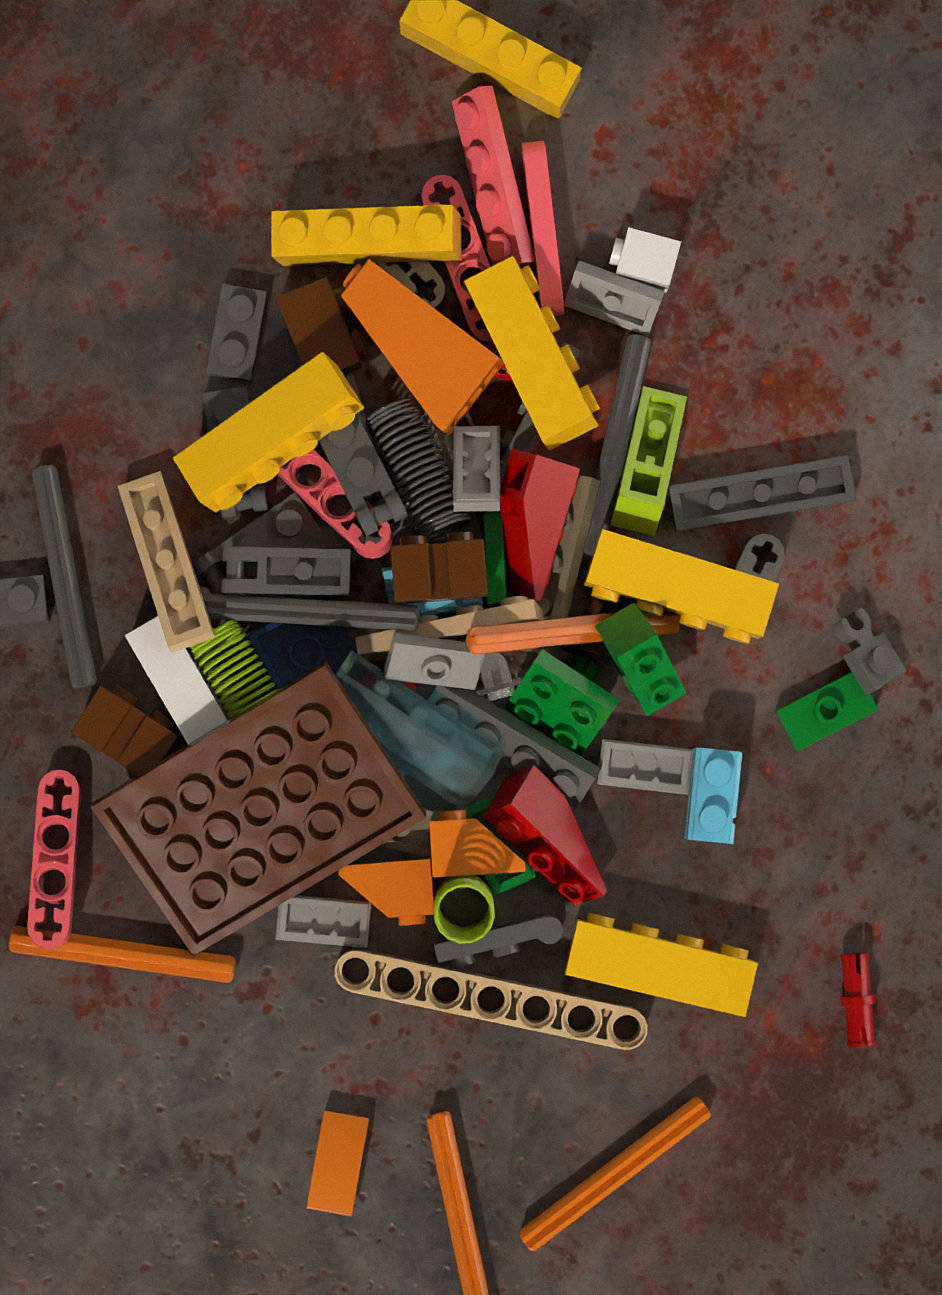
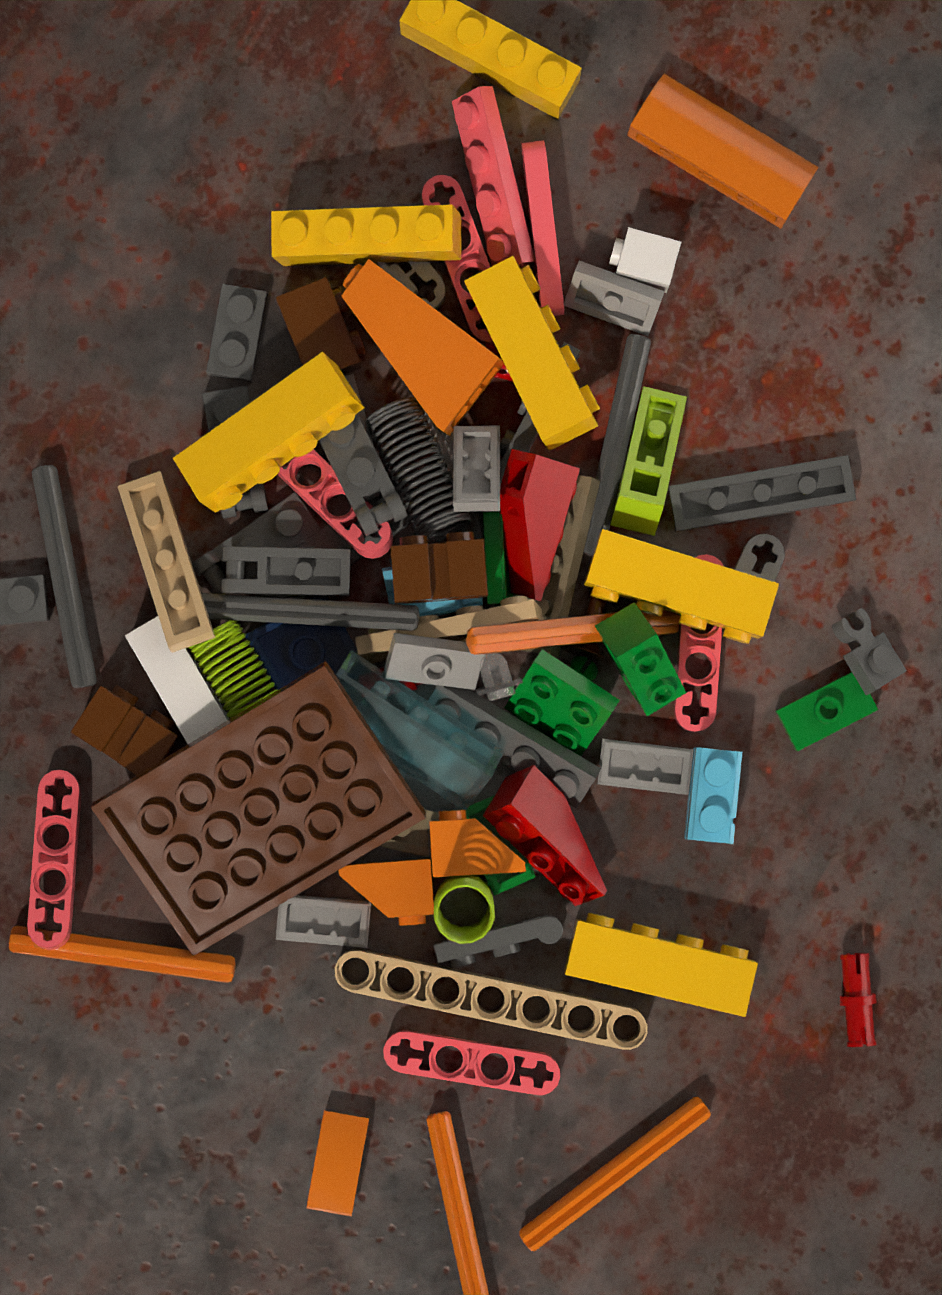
(470, 1069): none -> coral beam
(710, 646): none -> coral beam
(722, 150): none -> orange brick

